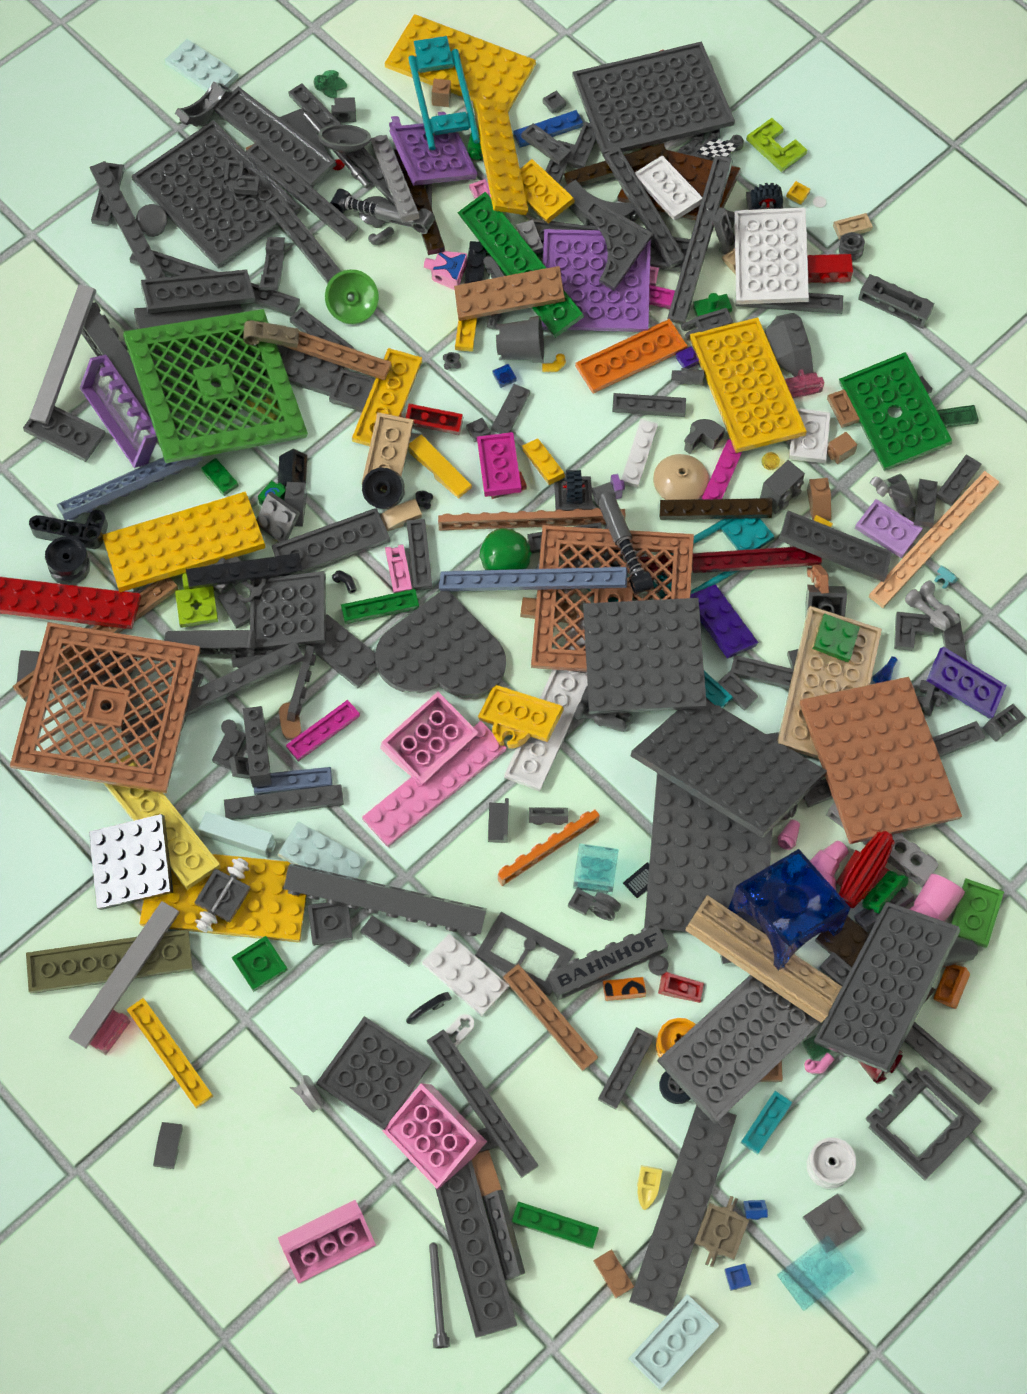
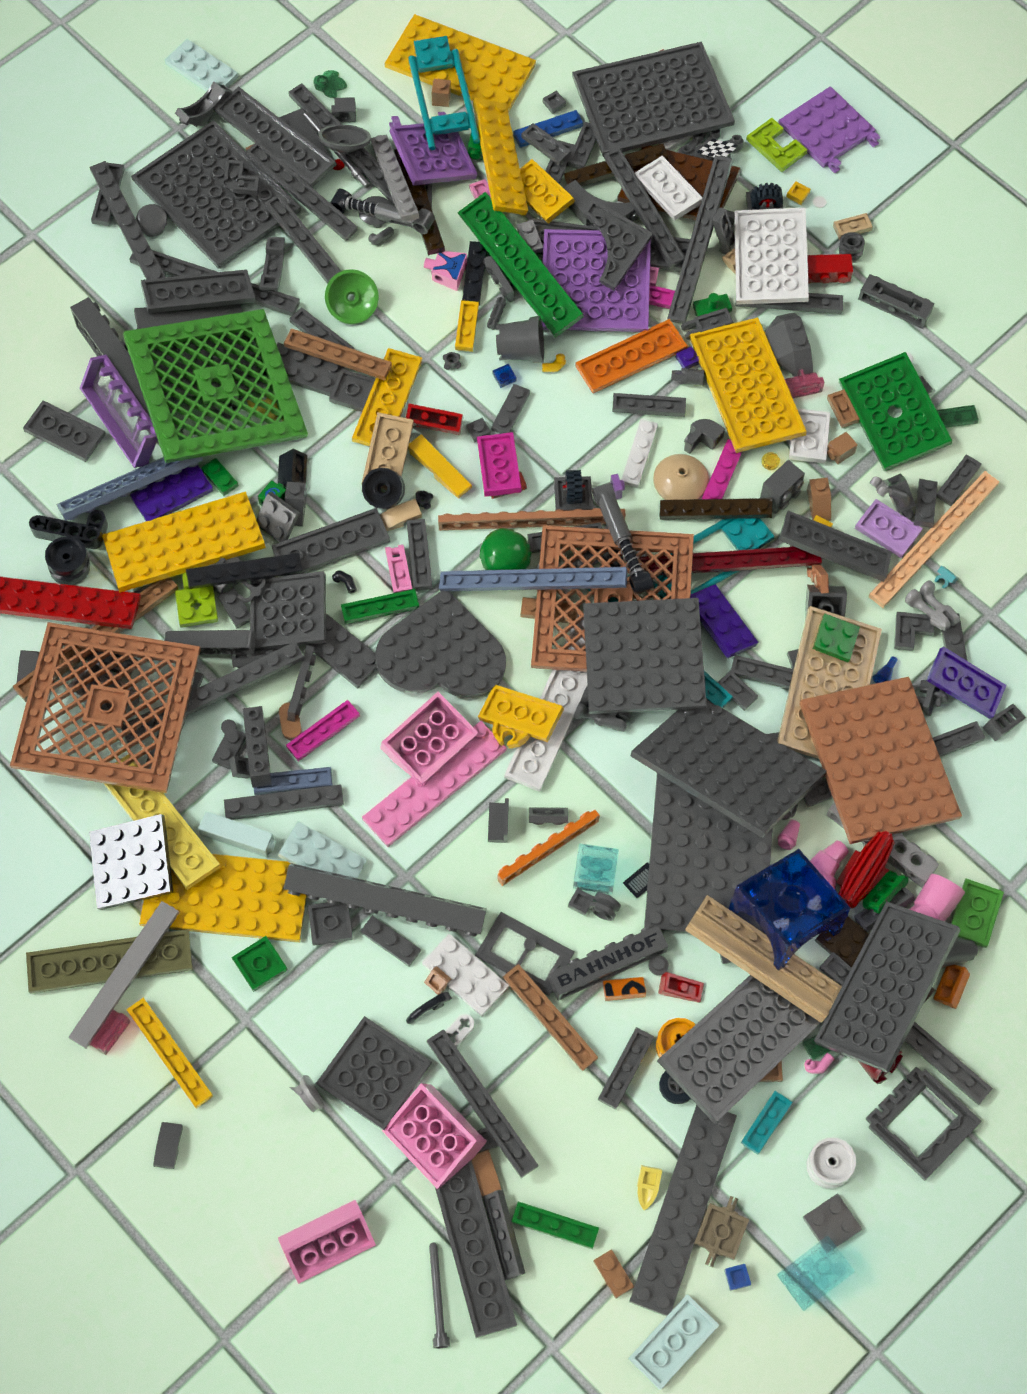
(63, 354): light grey tile -> none
(171, 493): none -> dark purple plate
(222, 895): dark grey plate -> none
(270, 333): dark tan plate -> none
(437, 980): none -> medium nougat tile
(509, 293): medium nougat plate -> none
(543, 461): yellow plate -> none
(755, 1209): blue plate -> none
(828, 128): none -> medium lavender plate

